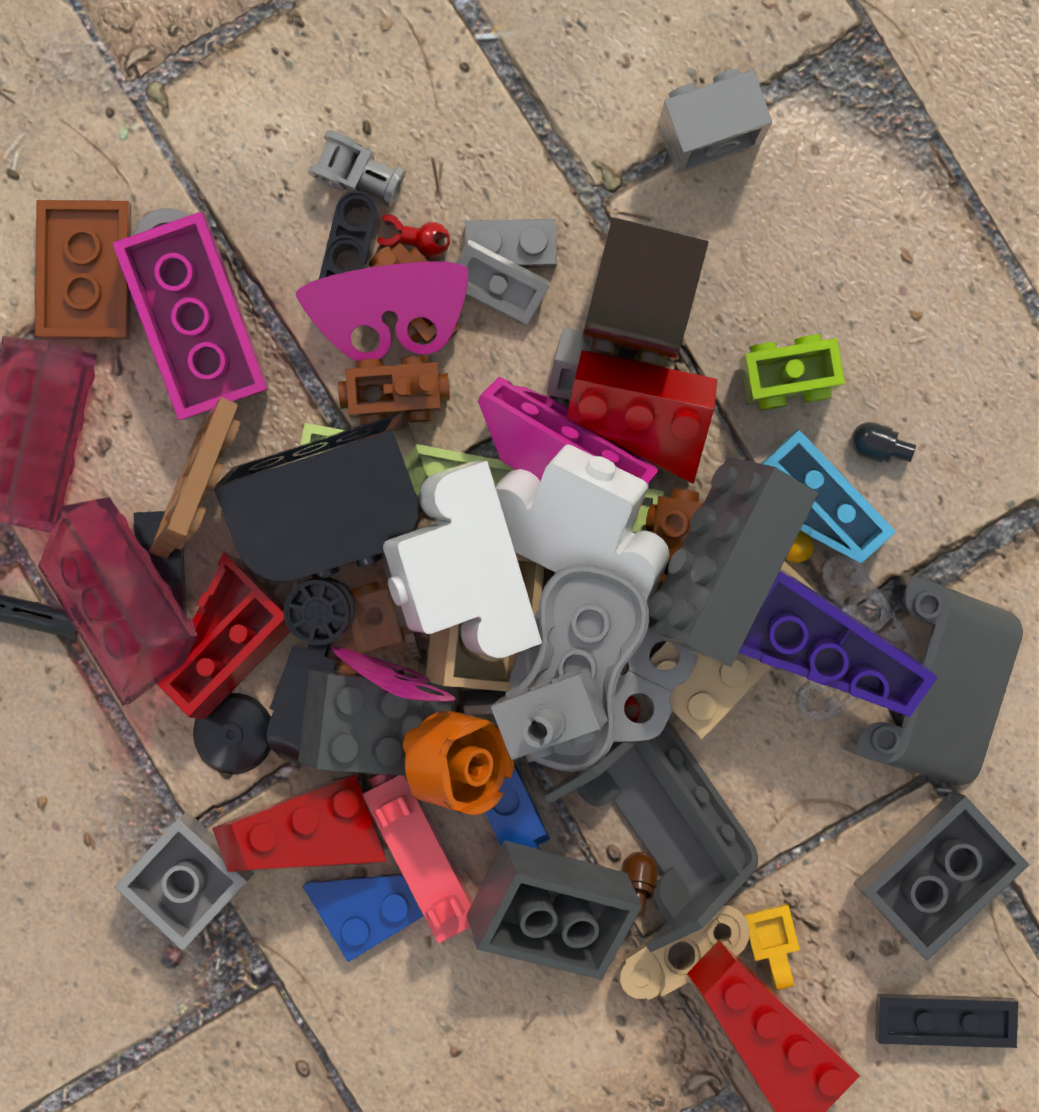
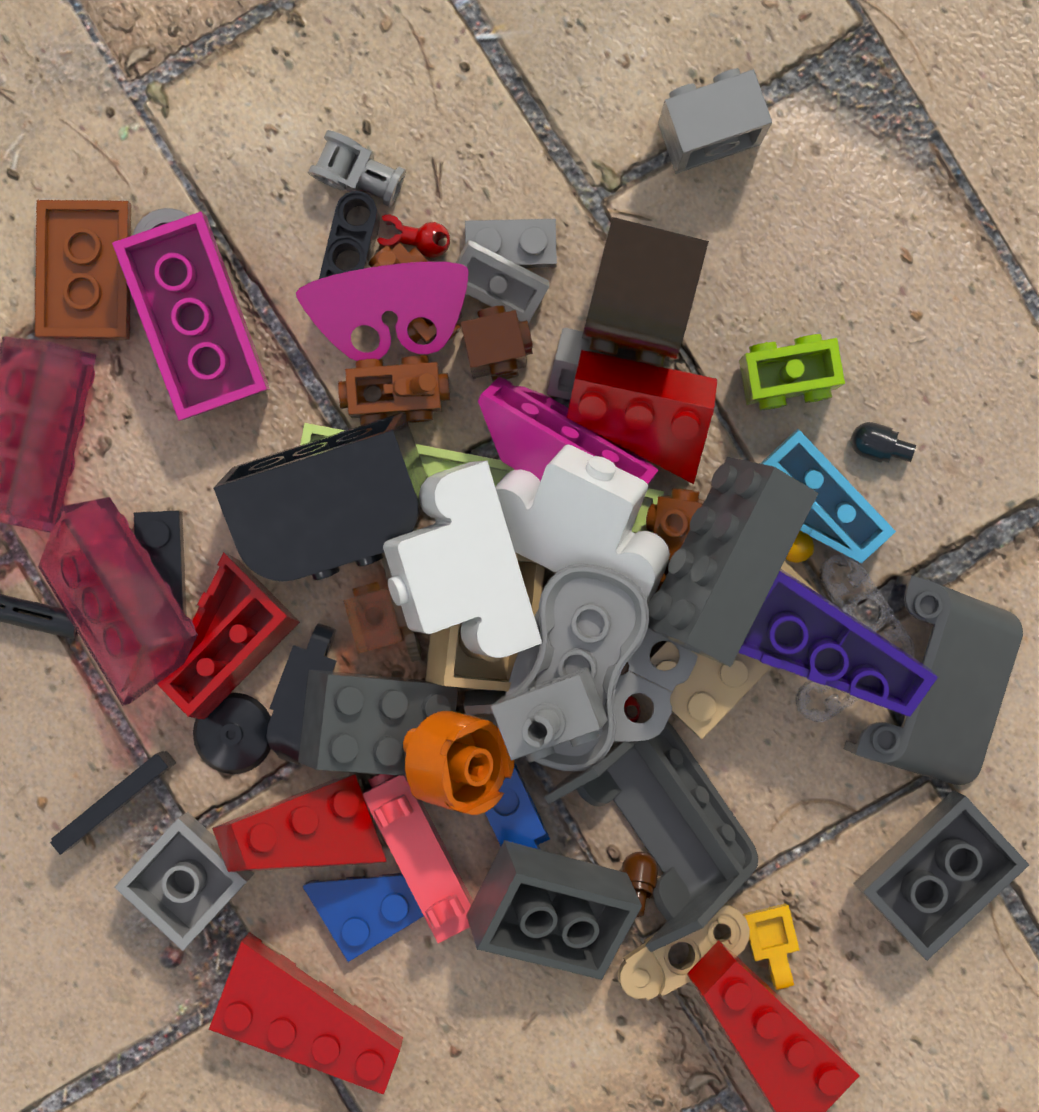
(112, 802): none -> black tile
(196, 479): medium nougat plate -> none
(302, 1020): none -> red wedge
(319, 610): black wheel -> none
(381, 674): dark pink piece -> none
(497, 343): none -> reddish brown brick
(946, 1020): black plate -> none

